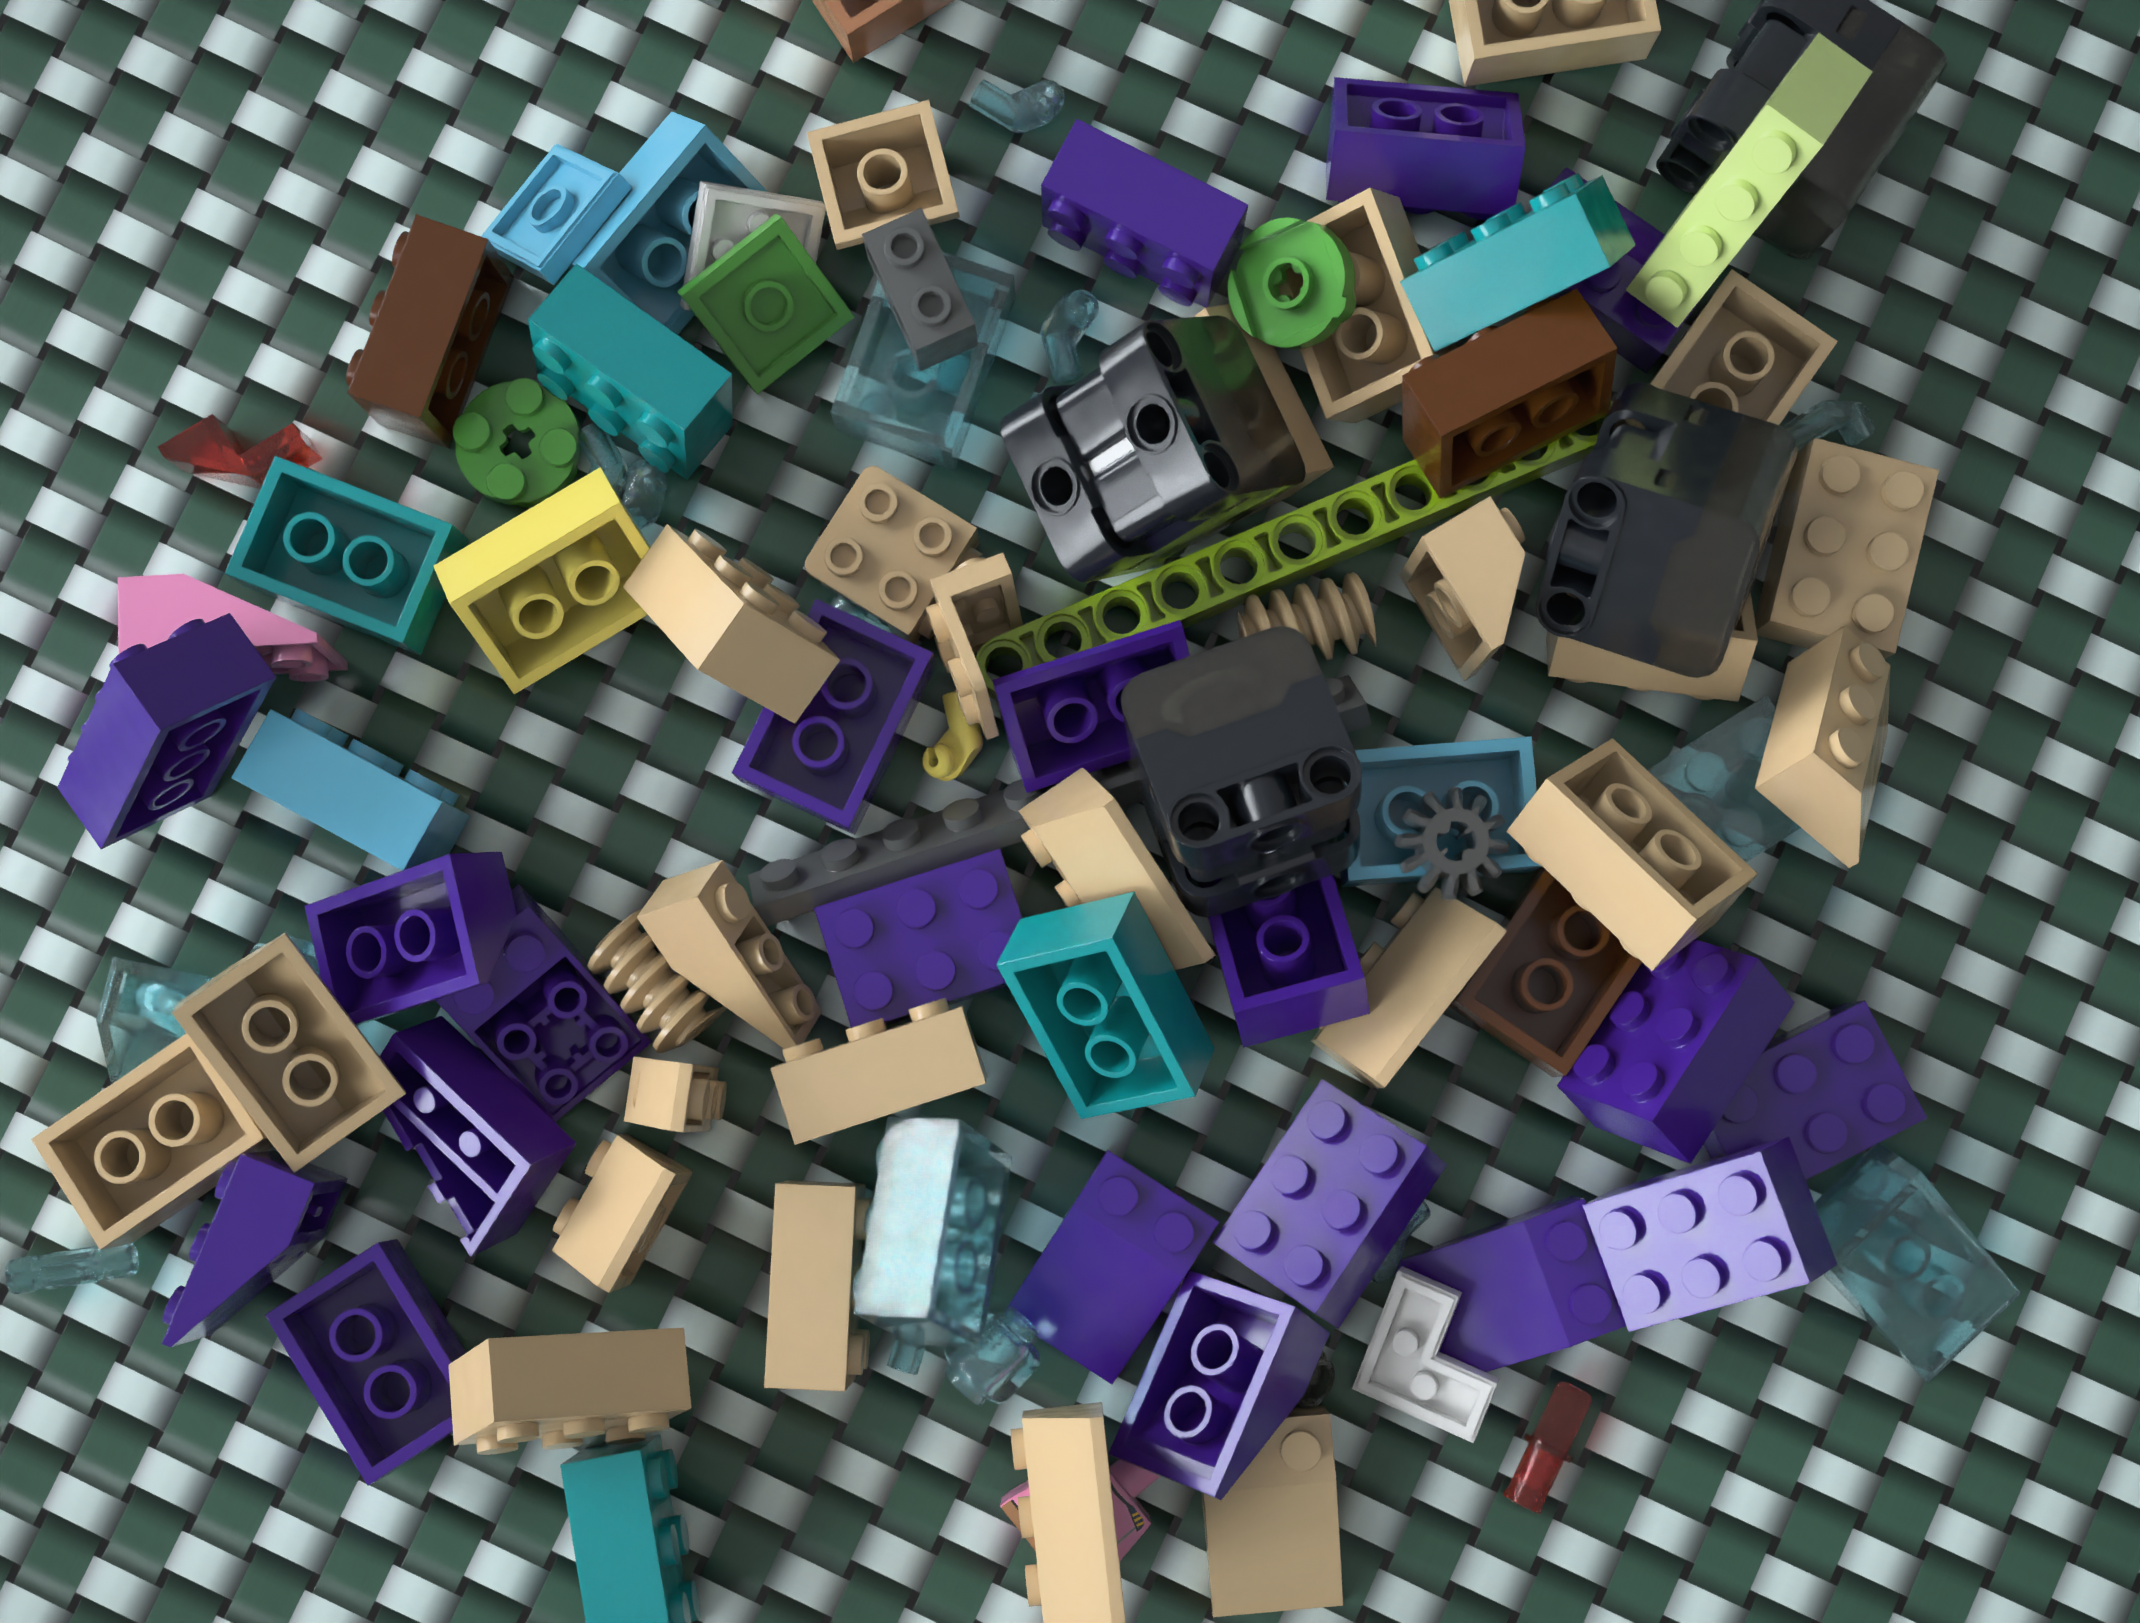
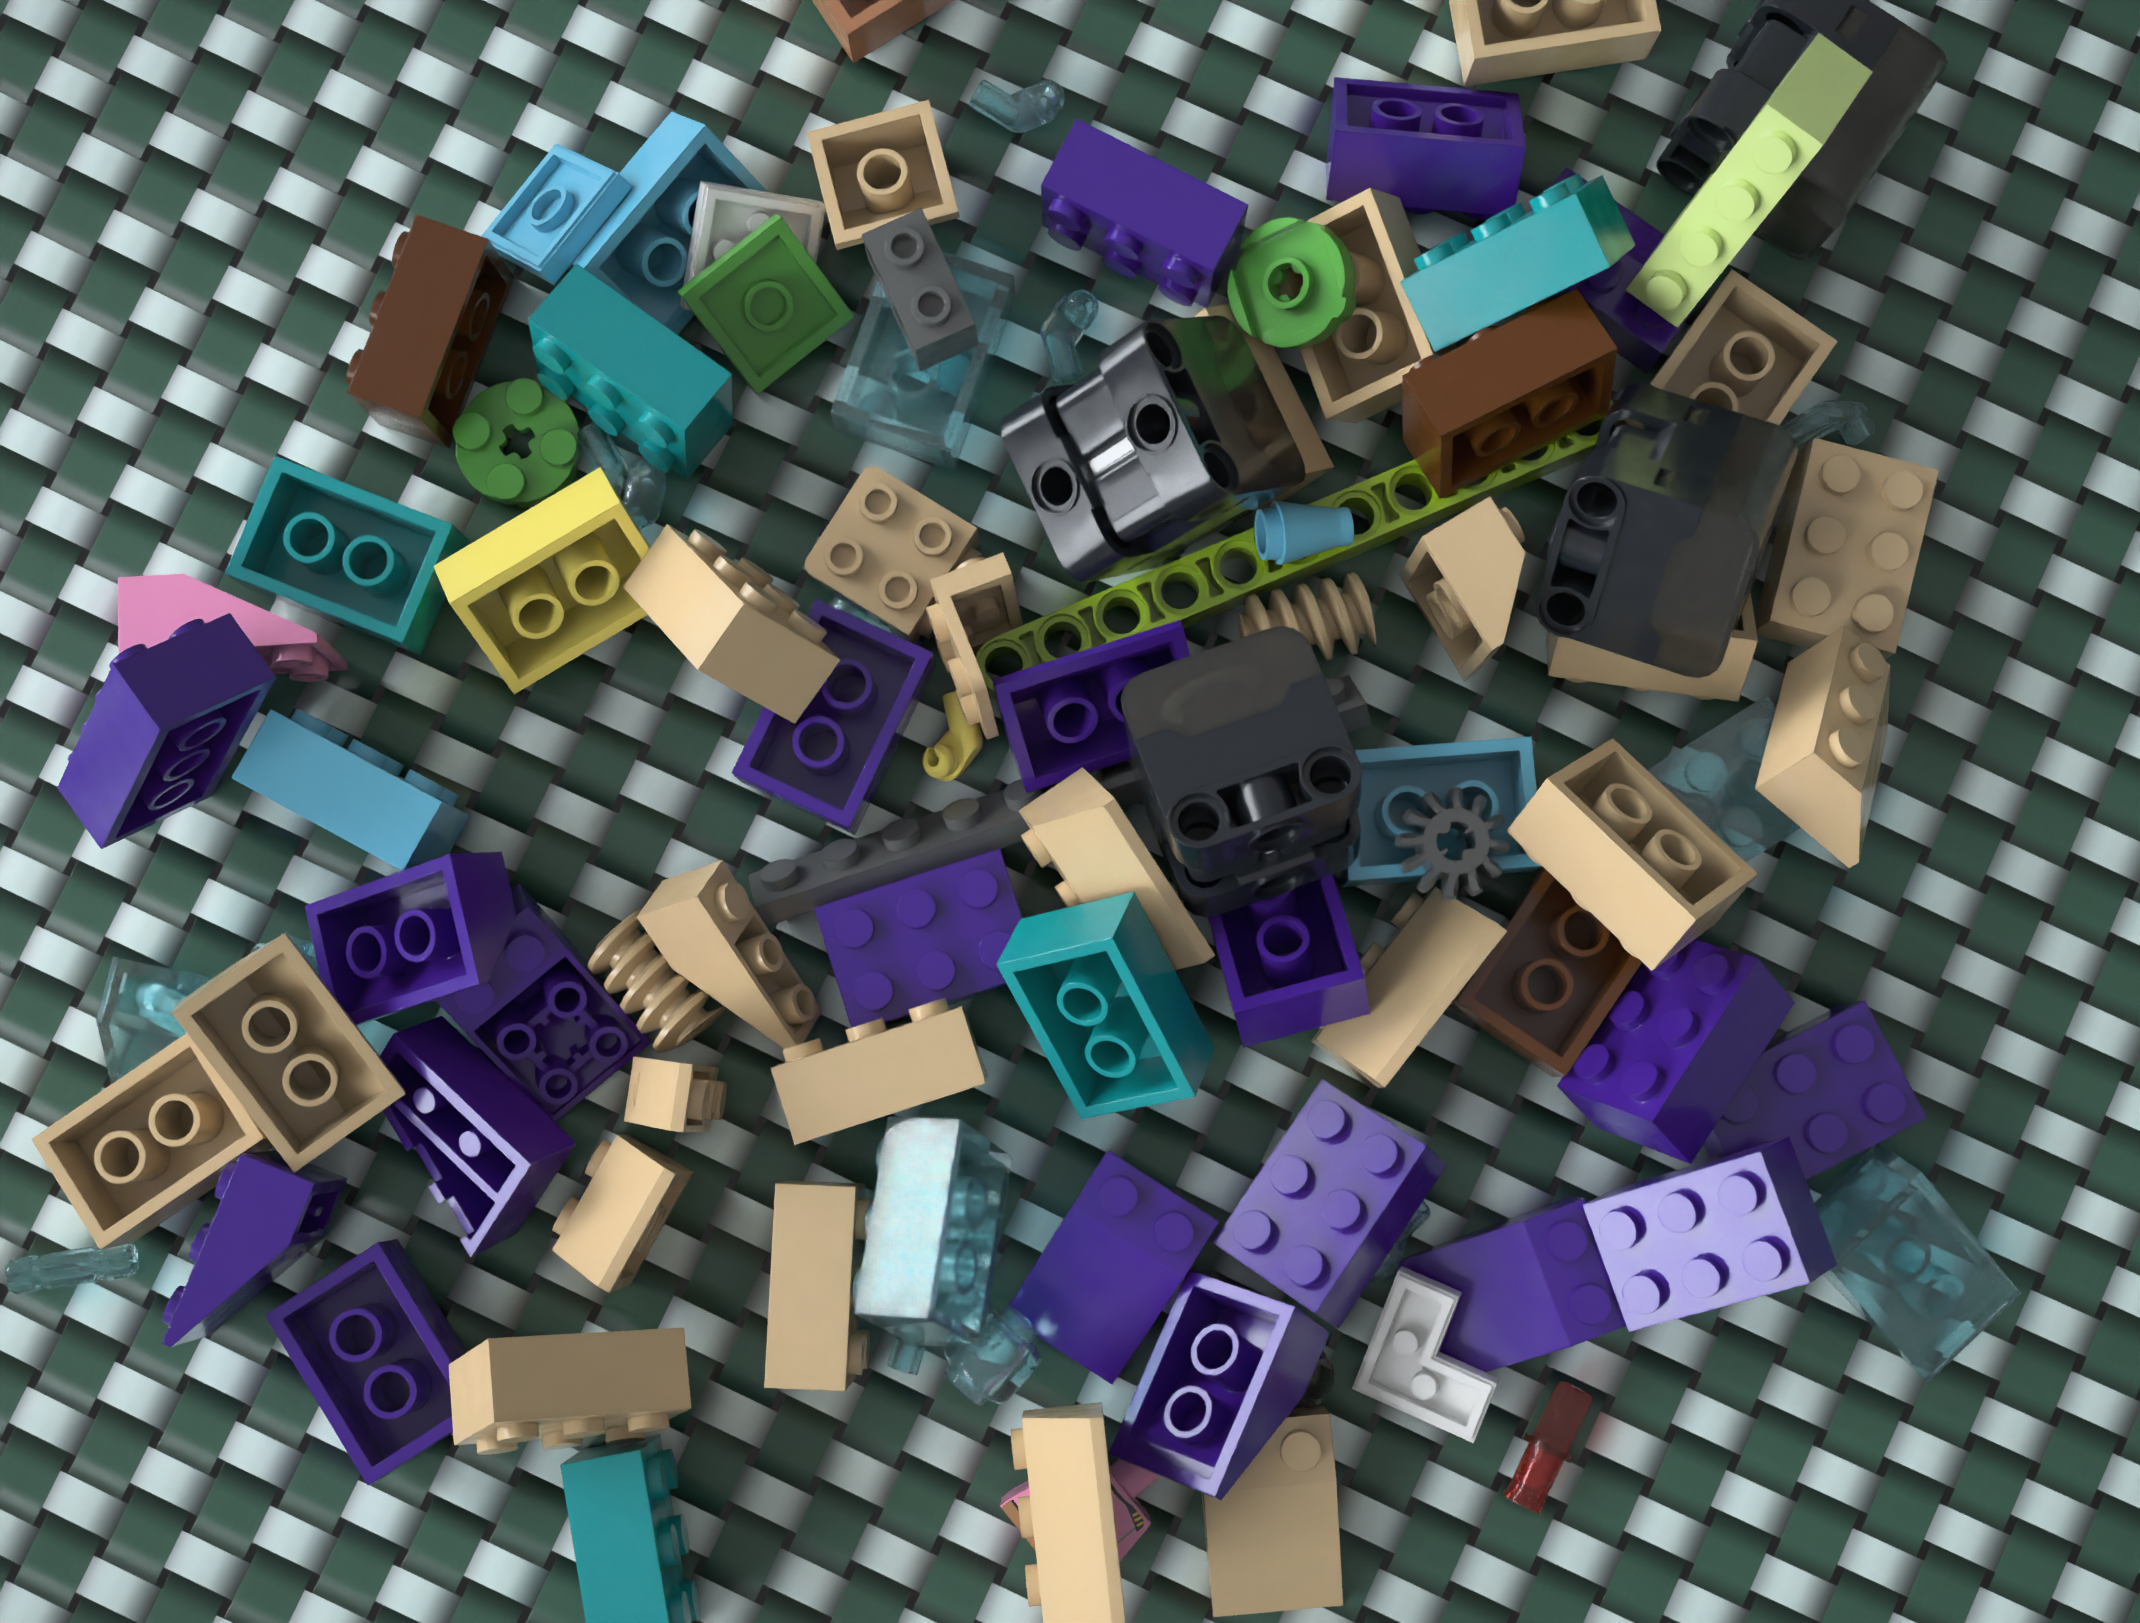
(215, 452): clear red slope -> none
(1300, 530): none -> medium azure cone

